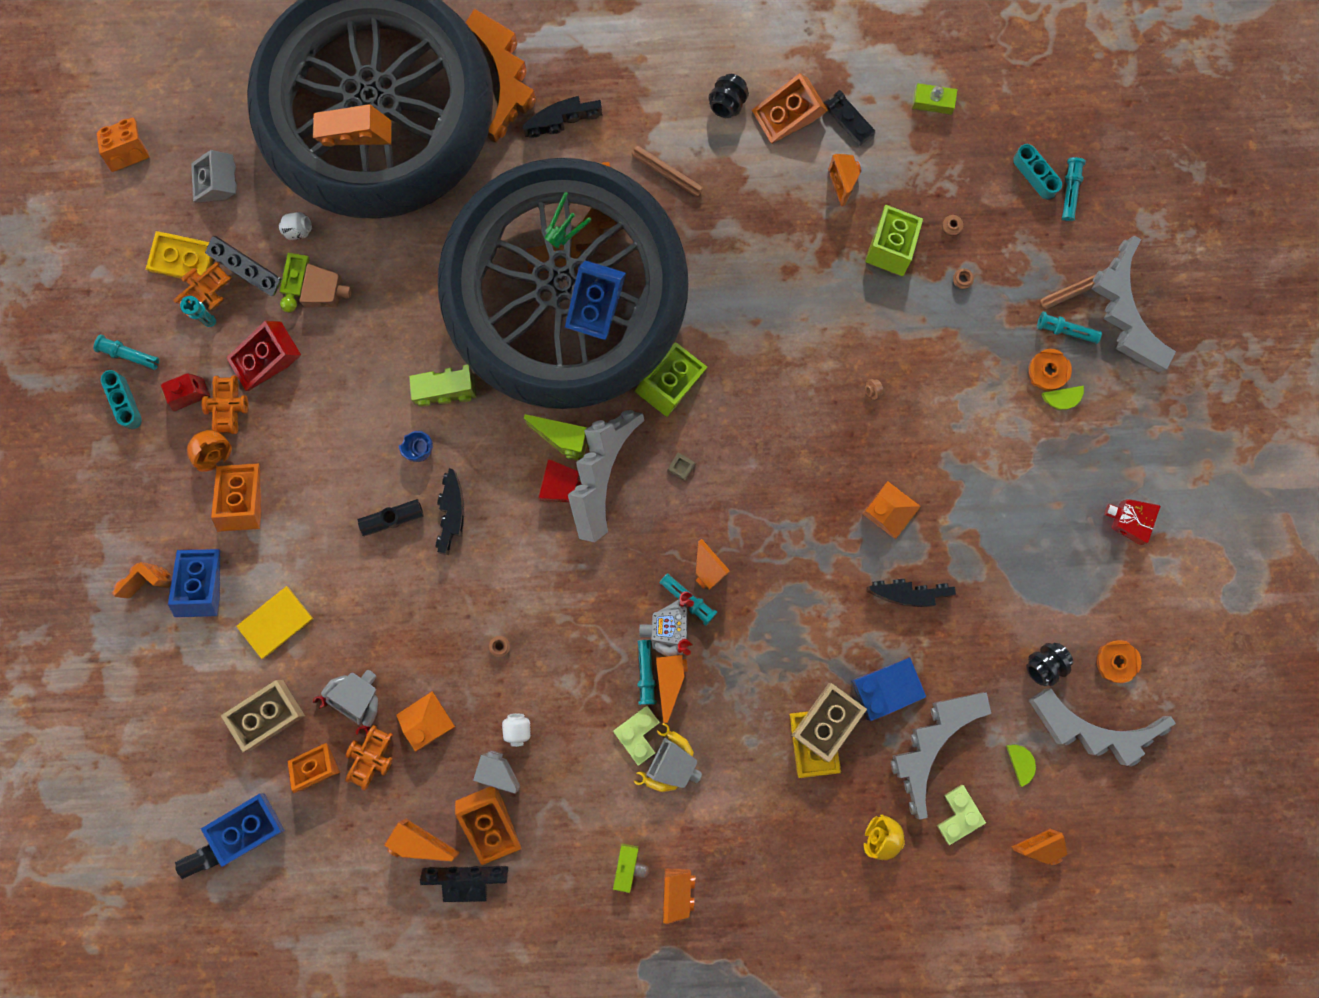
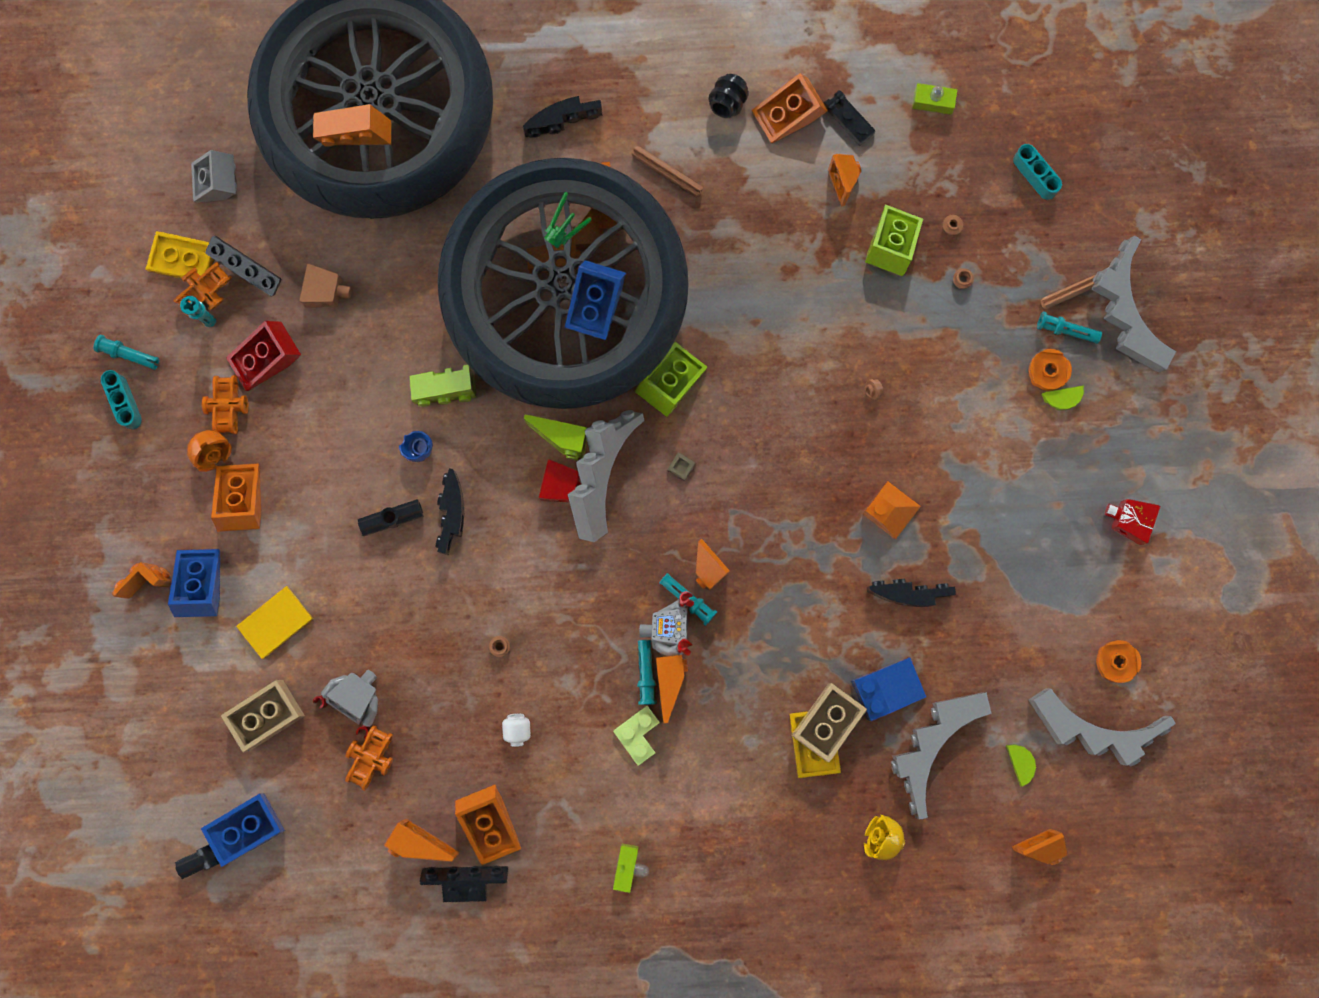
(121, 145): orange bracket -> none
(182, 391): red torso -> none
(293, 280): lime plate -> none
(295, 226): white head -> none
(312, 768): orange slope -> none
(424, 721): orange slope -> none
(496, 772): light grey slope -> none
(514, 95): orange arch -> none
(672, 764): light grey torso -> none
(677, 894): orange slope -> none
(966, 817): yellowish green plate -> none
(1049, 664): black piece -> none
(1073, 180): teal pin -> none

